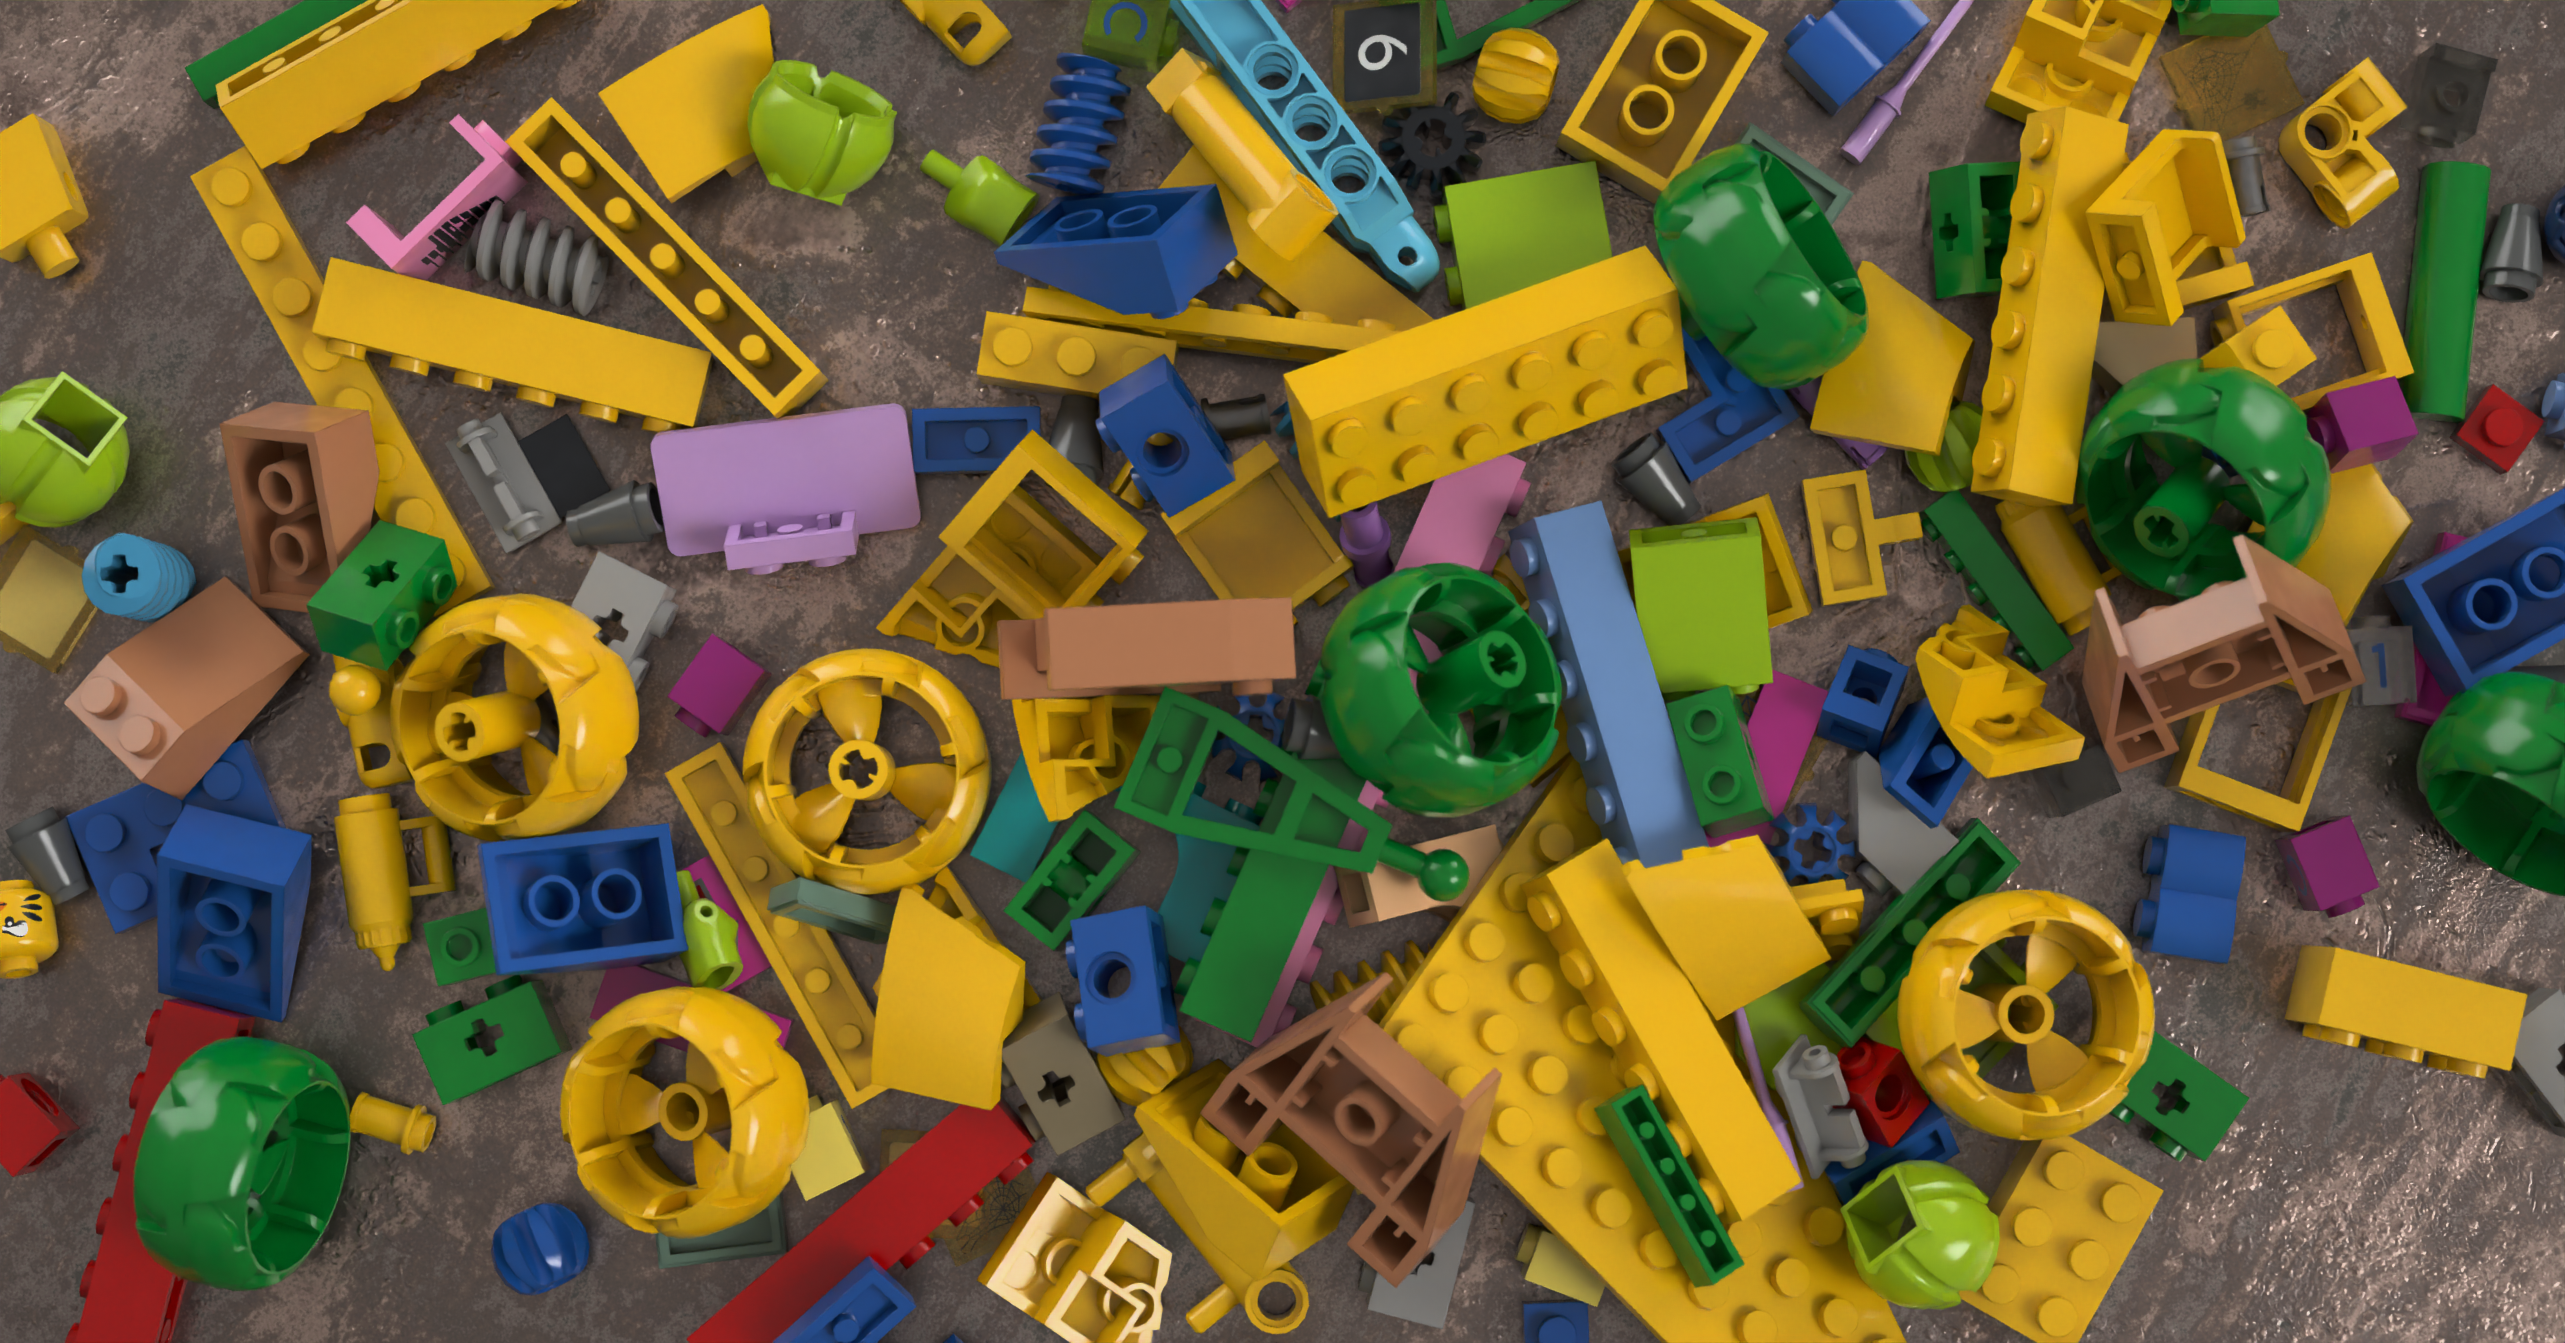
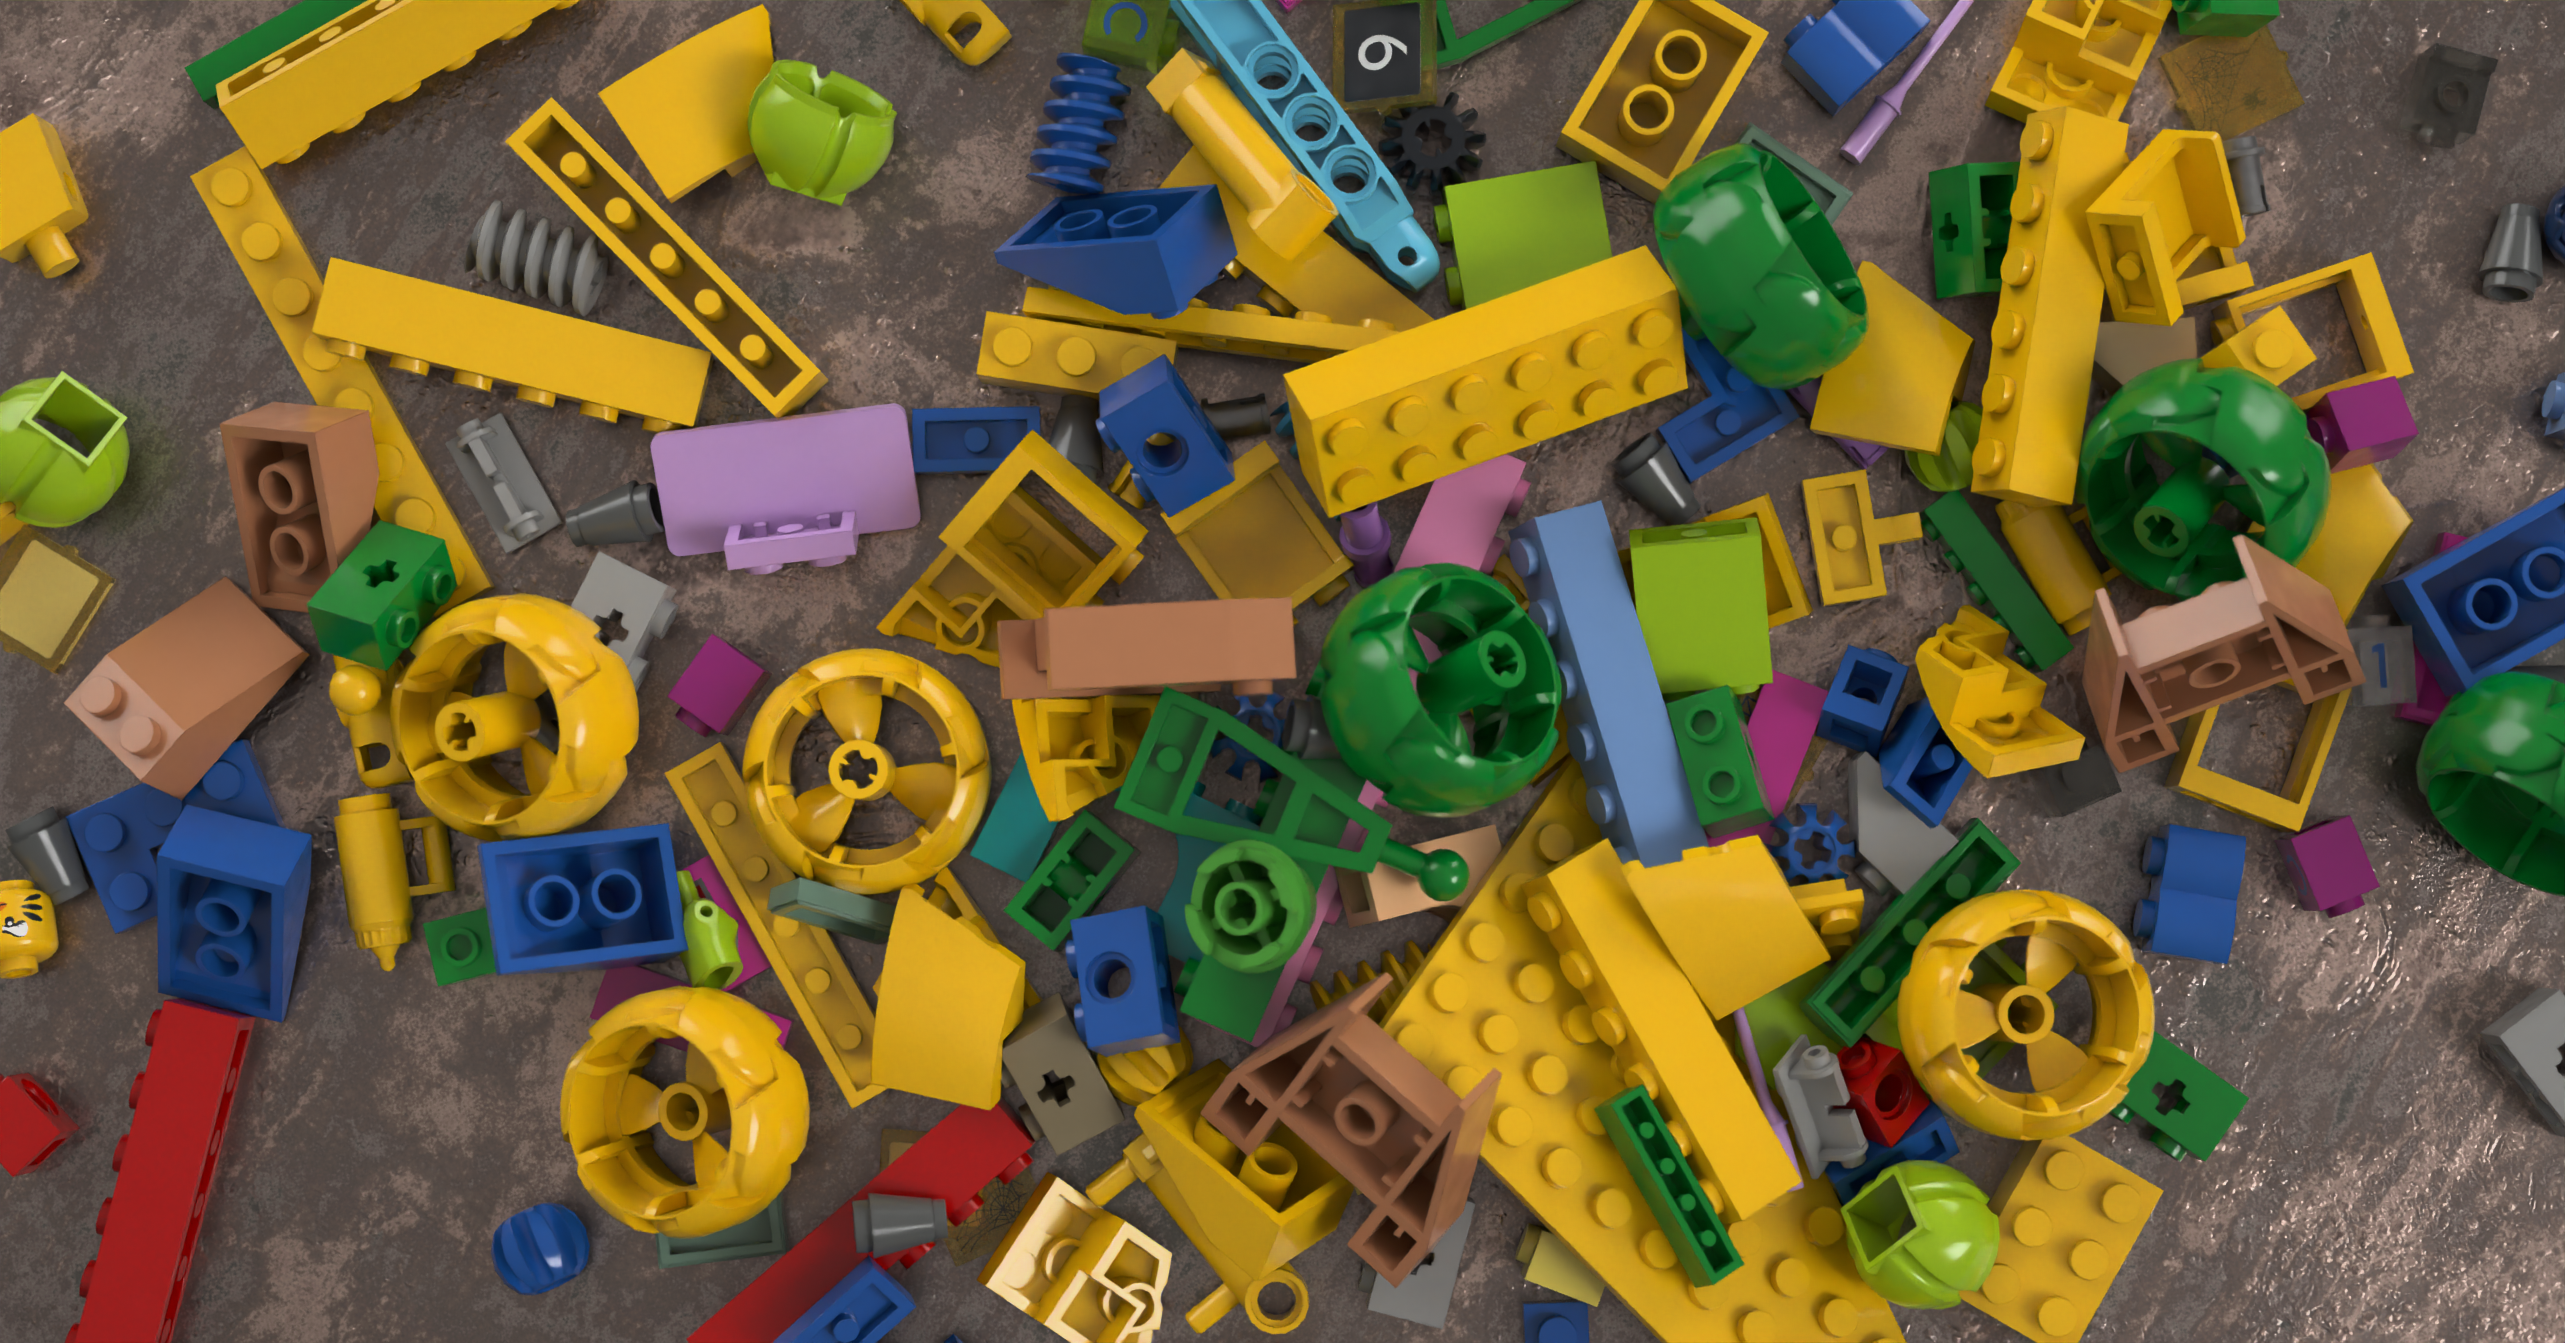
(137, 577): dark azure piece -> none
(242, 1163): green wheel -> none
(393, 1123): yellow pin -> none
(455, 217): bright pink panel -> none
(464, 1067): green brick -> none
(563, 465): black piece -> none
(830, 1152): light yellow brick -> none
(897, 1223): none -> dark grey cone
(982, 196): lime piece -> none
(1250, 906): none -> bright green cone
(1515, 75): yellow piece -> none
(2349, 174): yellow piece -> none
(2405, 1011): yellow brick -> none
(2445, 288): green brick -> none
(2497, 429): red plate -> none

